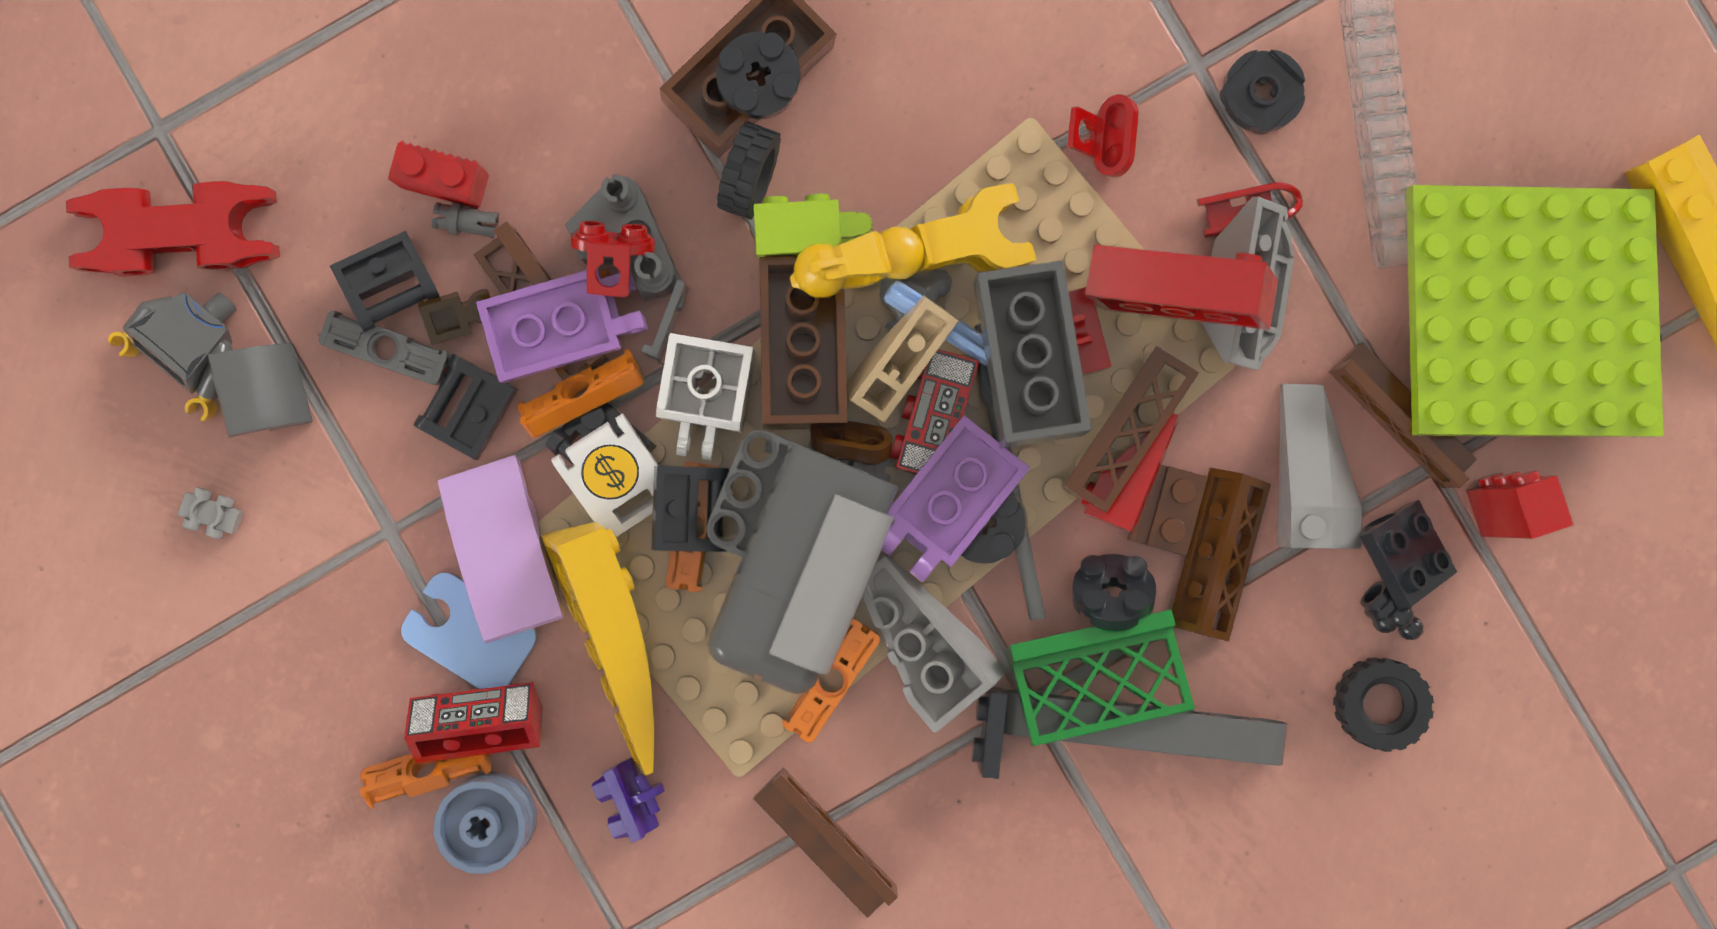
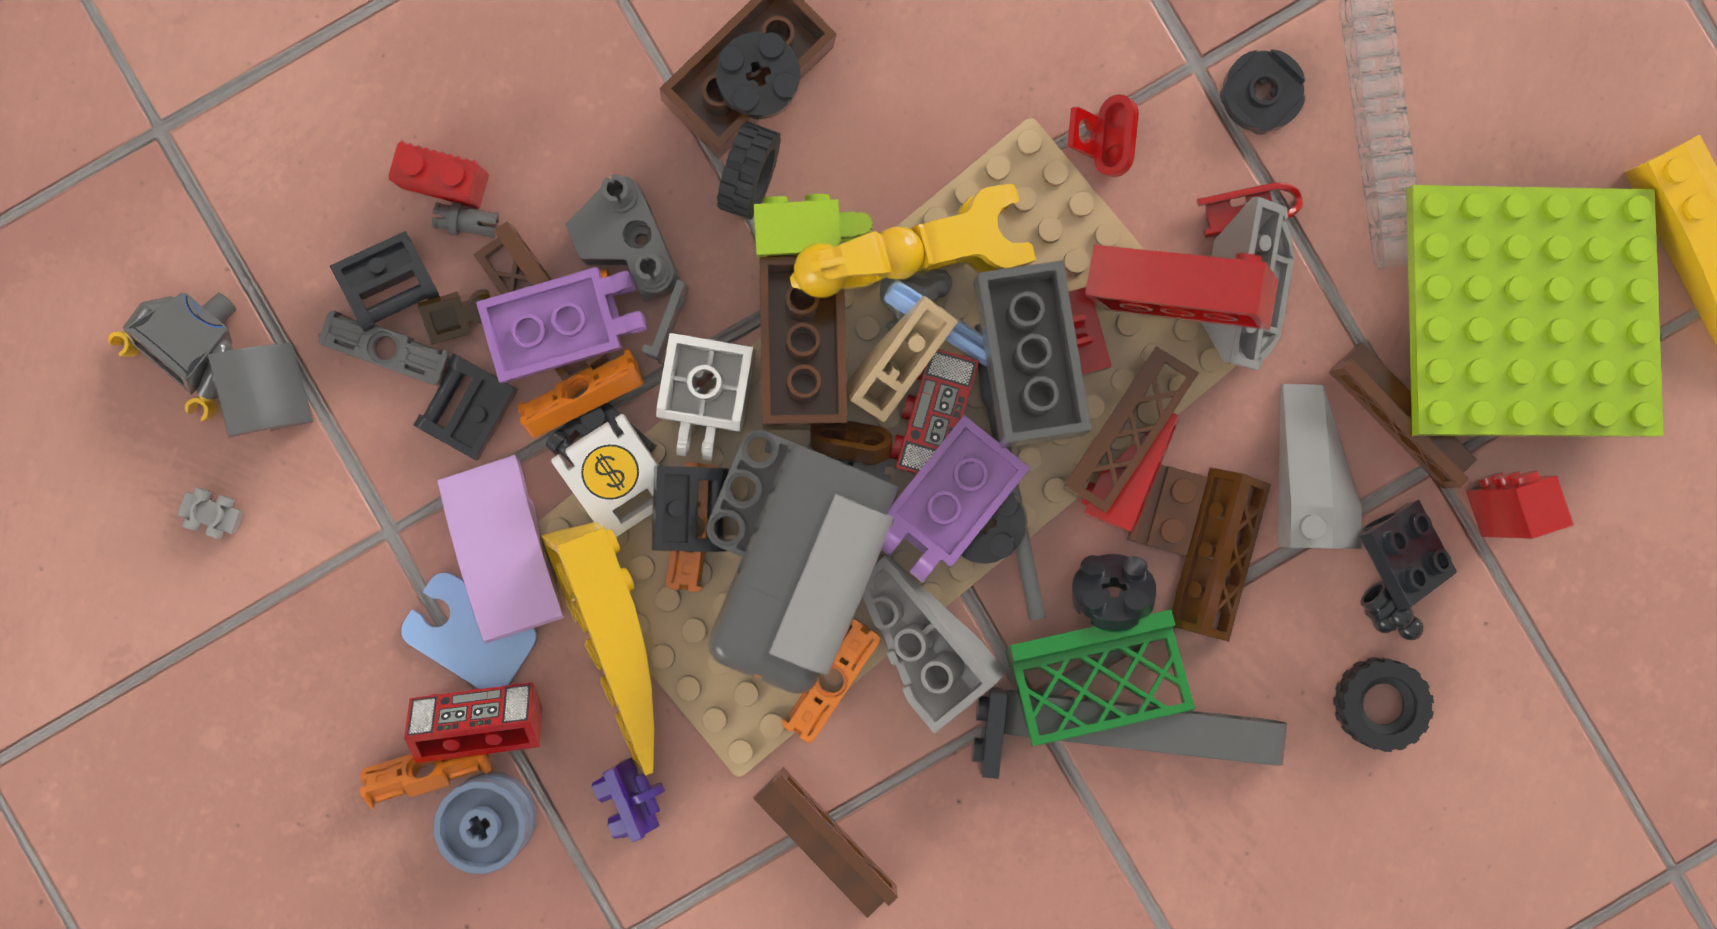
(139, 230): red piece -> none
(602, 243): red bracket -> none

